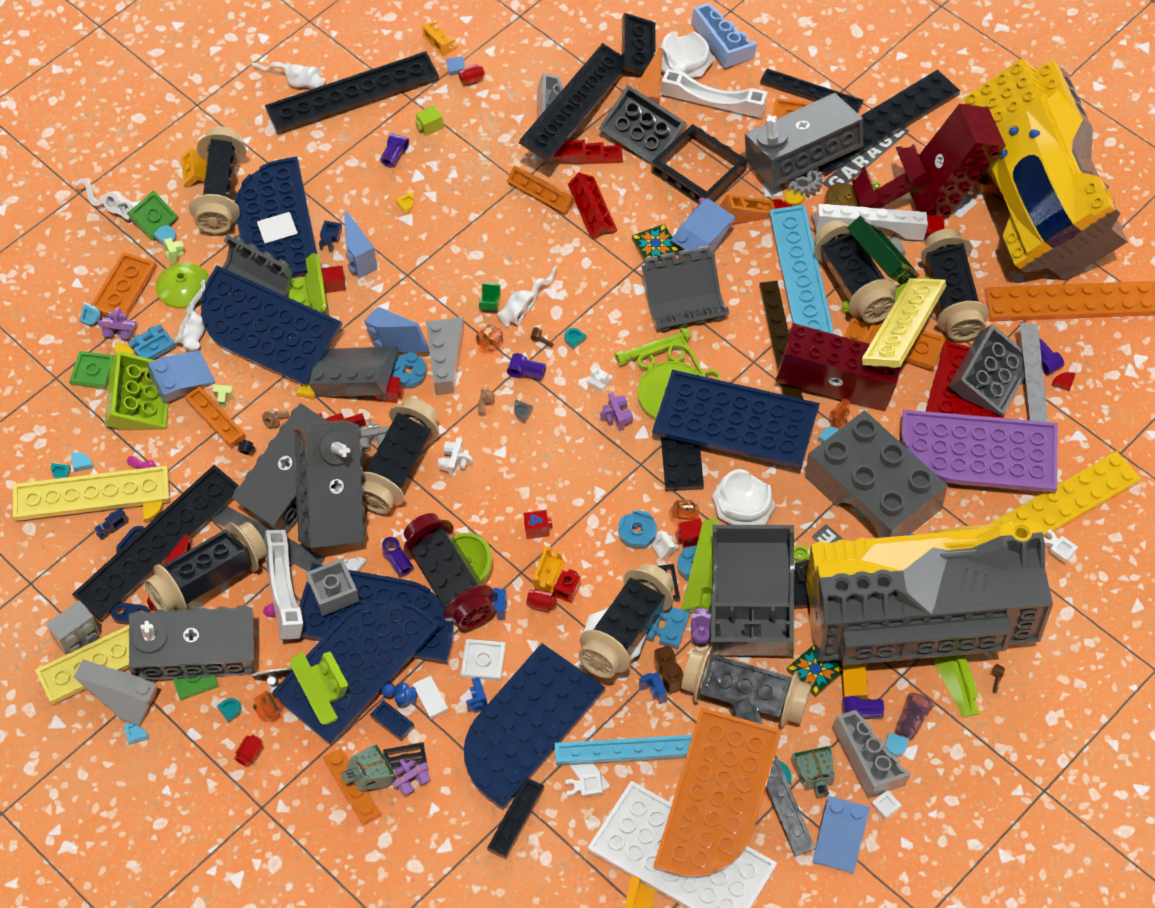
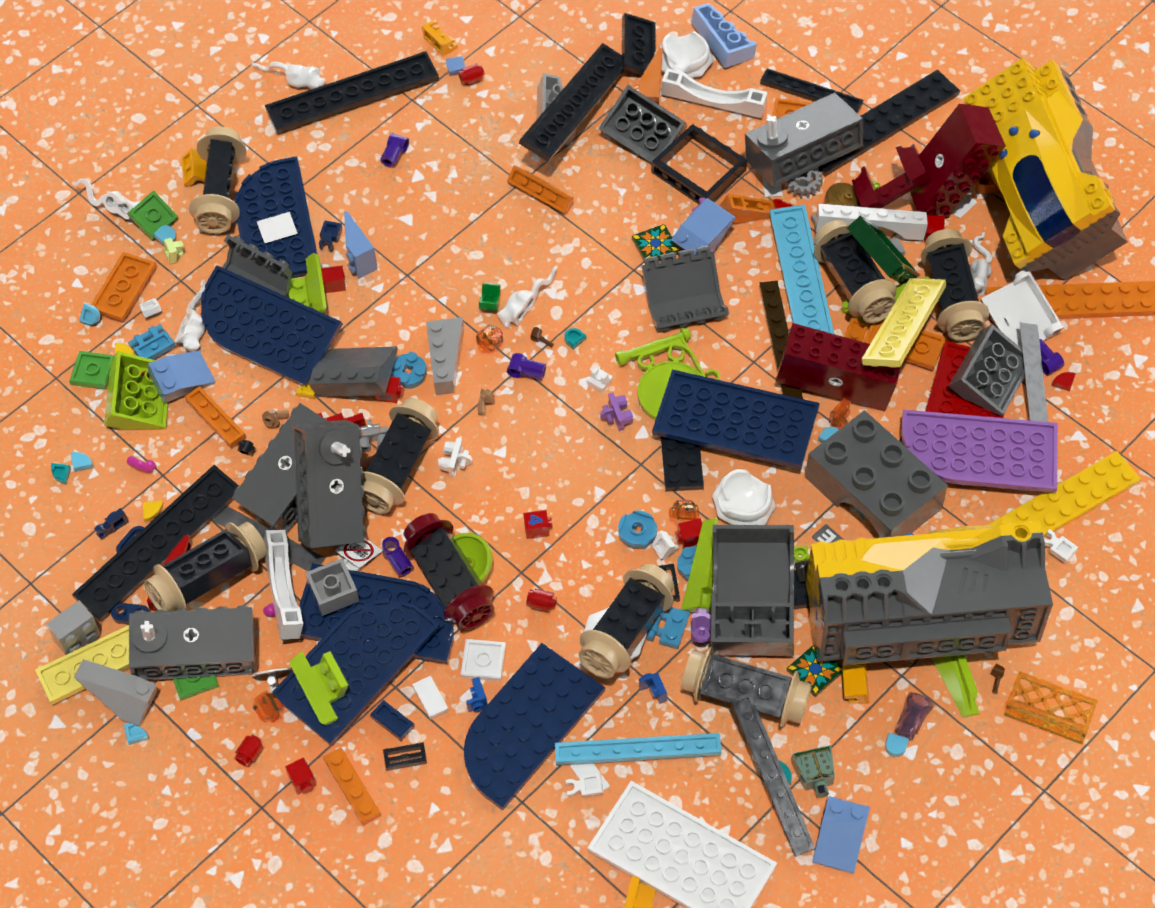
(90, 493): light yellow plate -> none
(117, 321): medium lavender hips -> none
(149, 307): none -> white tile
(179, 292): lime dish -> none
(223, 394): yellowish green tile -> none
(230, 709): teal tile -> none
(300, 776): none -> red brick
(359, 552): none -> sticker
(369, 770): sand green torso -> none
(394, 330): medium blue slope -> none
(403, 693): blue animal -> none
(406, 203): yellow tile -> none
(419, 773): medium lavender hips -> none
(429, 120): lime brick -> none
(500, 603): blue bracket -> none
(515, 818): black plate -> none
(522, 410): flat silver tile -> none
(548, 570): light orange hinge -> none
(567, 585): red brick -> none
(590, 153): red slope -> none
(590, 205): red fence -> none
(668, 669): reddish brown brick -> none
(717, 795): orange plate -> none
(794, 199): yellow tile -> none
(852, 169): flat silver sticker -> none
(865, 707): dark purple piece -> none
(868, 756): light grey wedge -> none
(886, 805): white tile -> none
(981, 267): none -> white animal
(1022, 303): none -> white door
(1047, 719): none -> clear yellow fence

